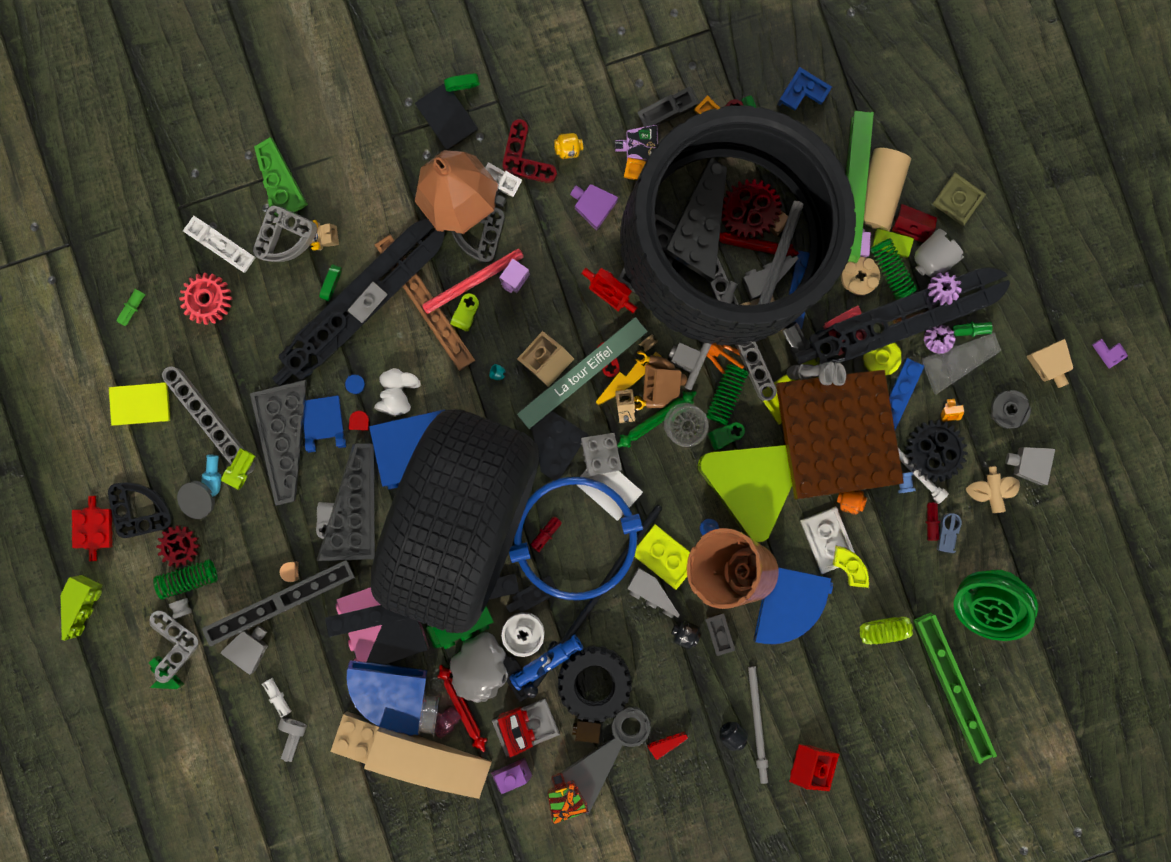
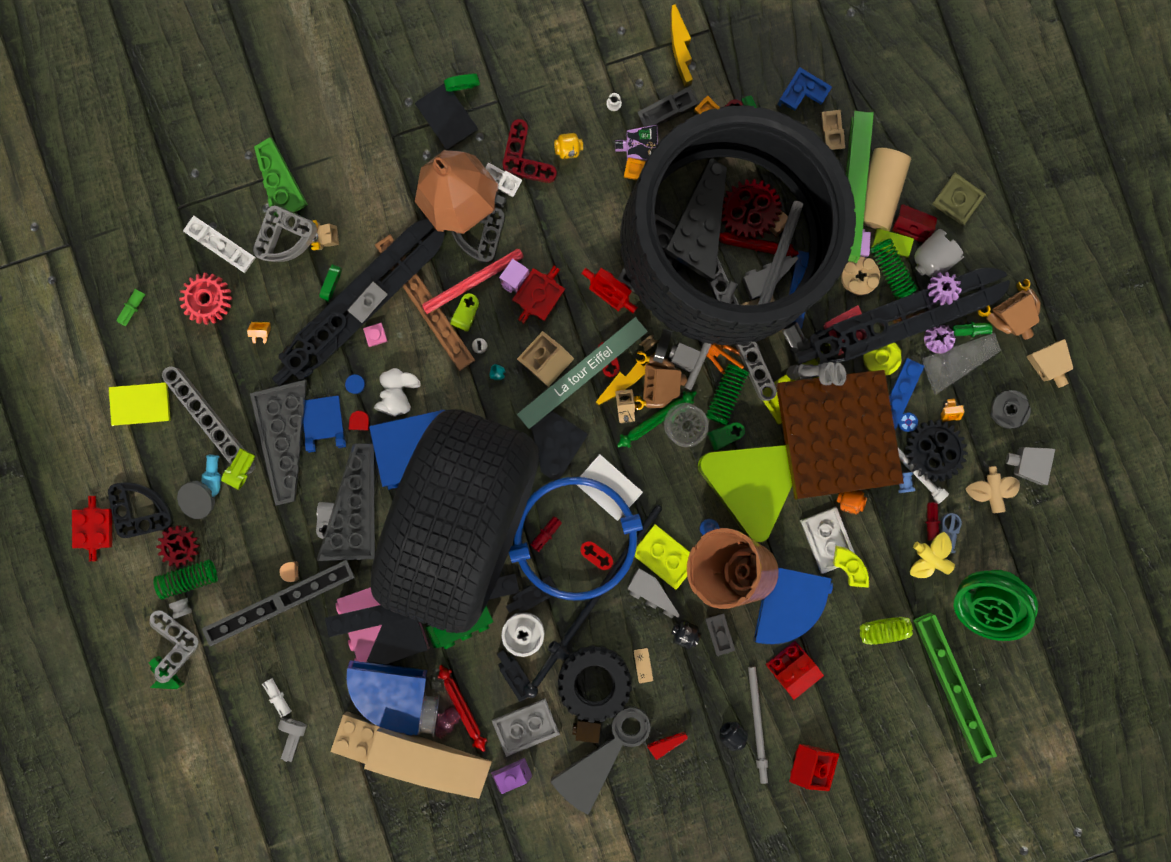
(77, 604): lime slope -> none
(247, 649): light grey torso -> none
(259, 329): none -> light orange tile
(375, 335): none -> bright pink plate
(479, 668): light grey piece -> none
(483, 346): none -> white hinge
(516, 731): red slope -> none
(538, 294): none -> red plate
(544, 664): blue piece -> none
(565, 799): torso -> none
(593, 204): medium lavender torso -> none
(593, 559): none -> red beam
(601, 454): light grey hinge -> none
(614, 106): none -> white pin
(643, 665): none -> tan sticker
(662, 346): none -> dark grey beam
(680, 39): none -> yellow slope
(794, 670): none -> red slope
(832, 129): none -> tan slope
(908, 422): none -> blue tile
(933, 557): none -> light yellow plant
(1016, 313): none -> medium nougat torso
(1110, 356): medium lavender piece -> none

